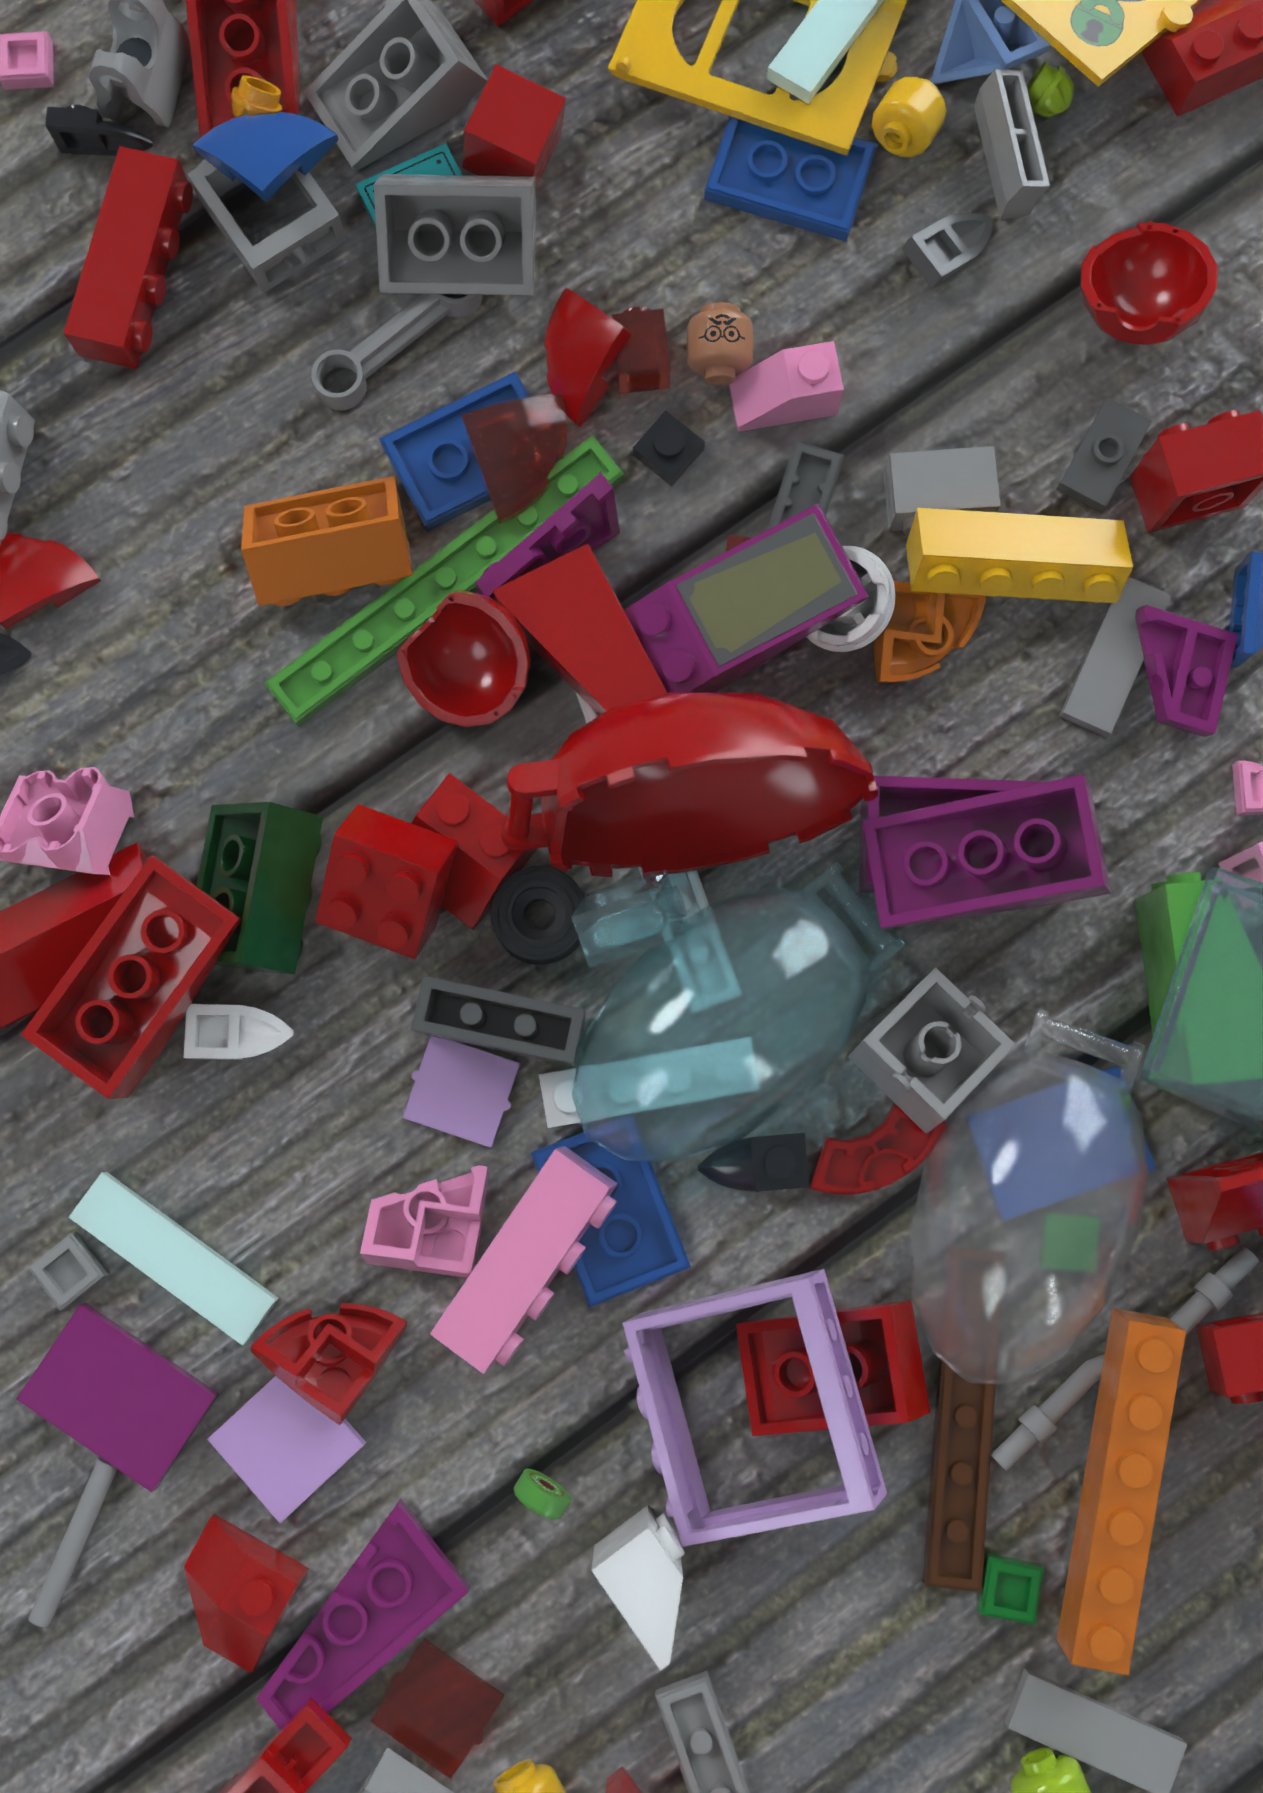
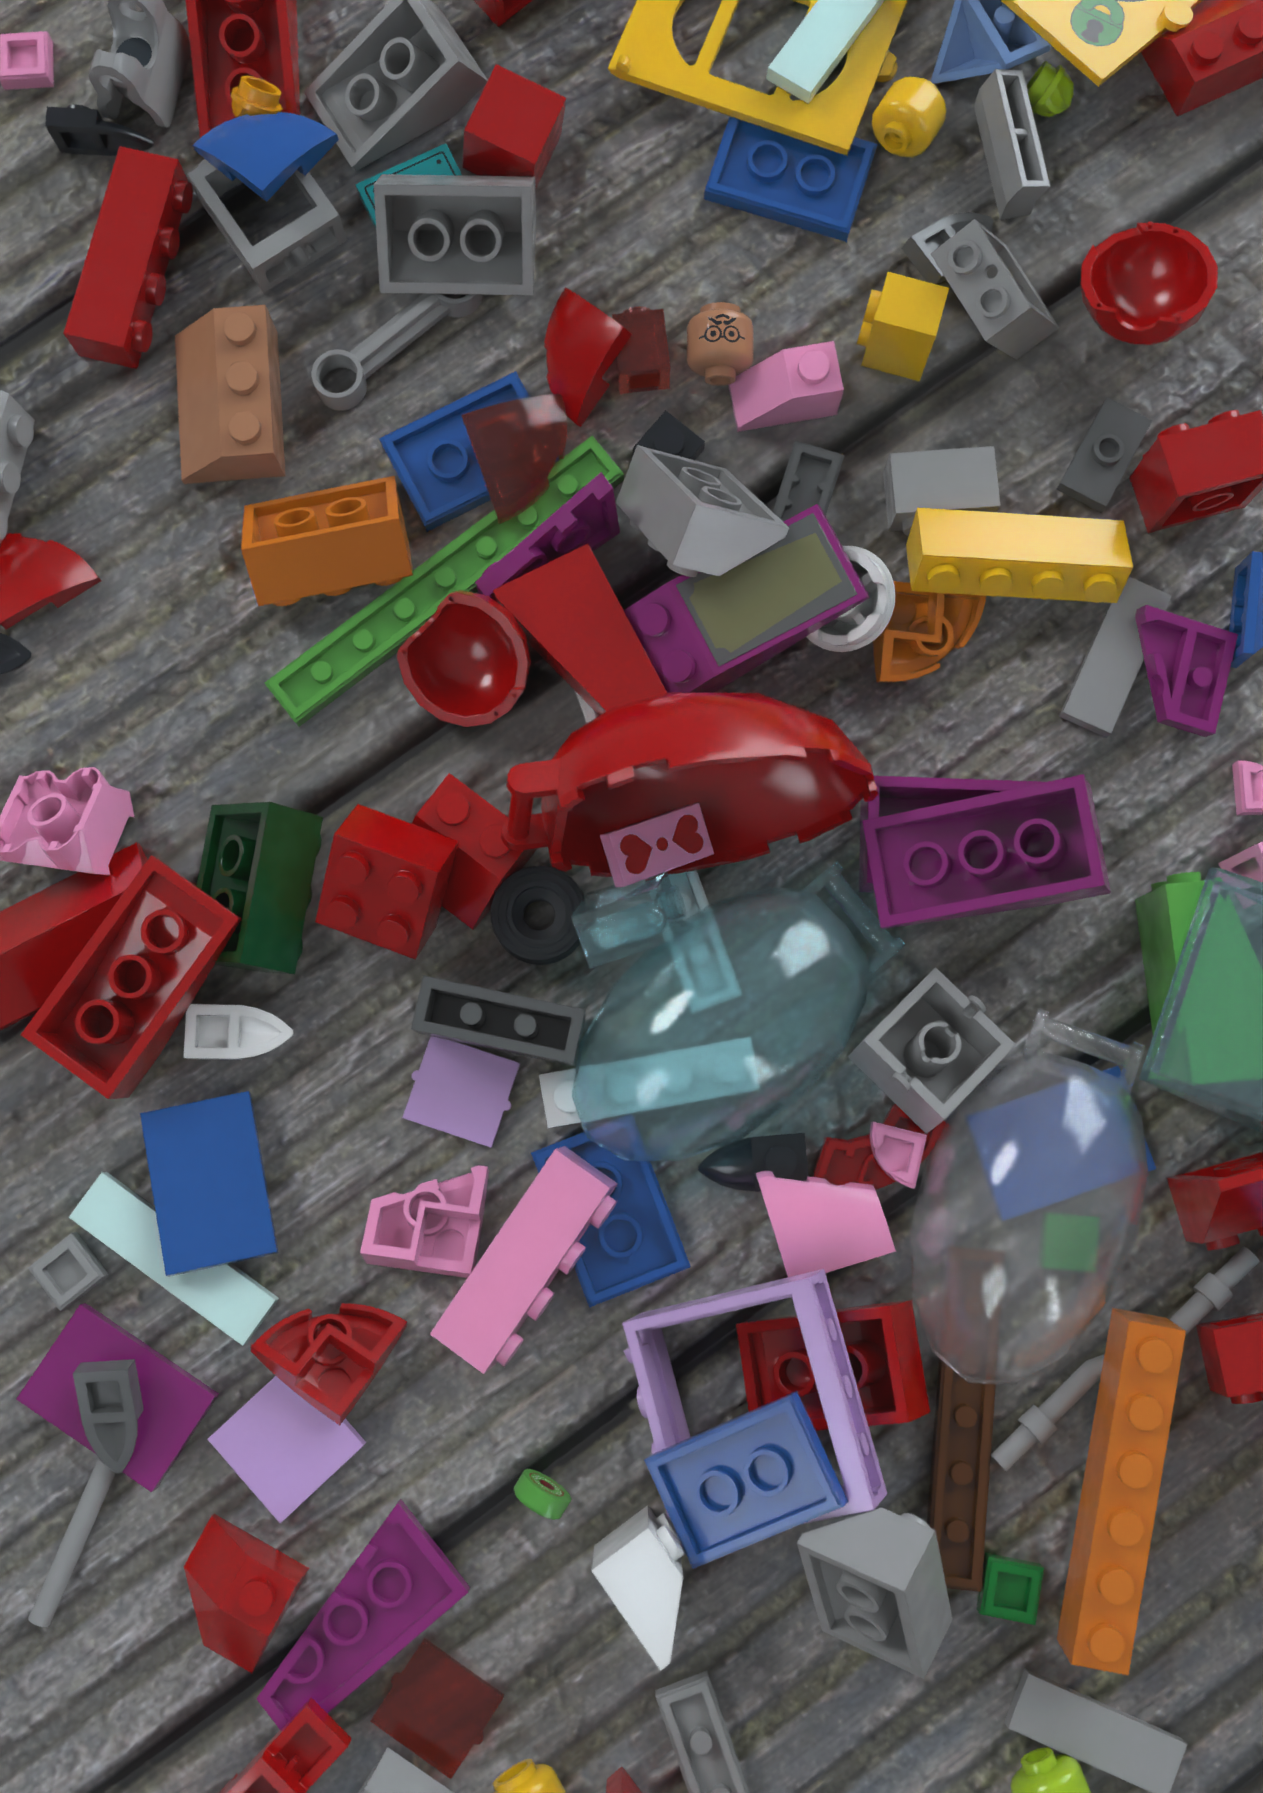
(110, 1408): none -> dark grey plate
(208, 1183): none -> blue tile
(230, 396): none -> nougat slope
(656, 845): none -> bright pink tile
(695, 513): none -> light grey slope
(746, 1480): none -> blue tile
(824, 1223): none -> bright pink slope
(880, 1586): none -> light grey slope
(897, 1152): none -> bright pink tile
(901, 325): none -> yellow brick
(989, 288): none -> light grey window

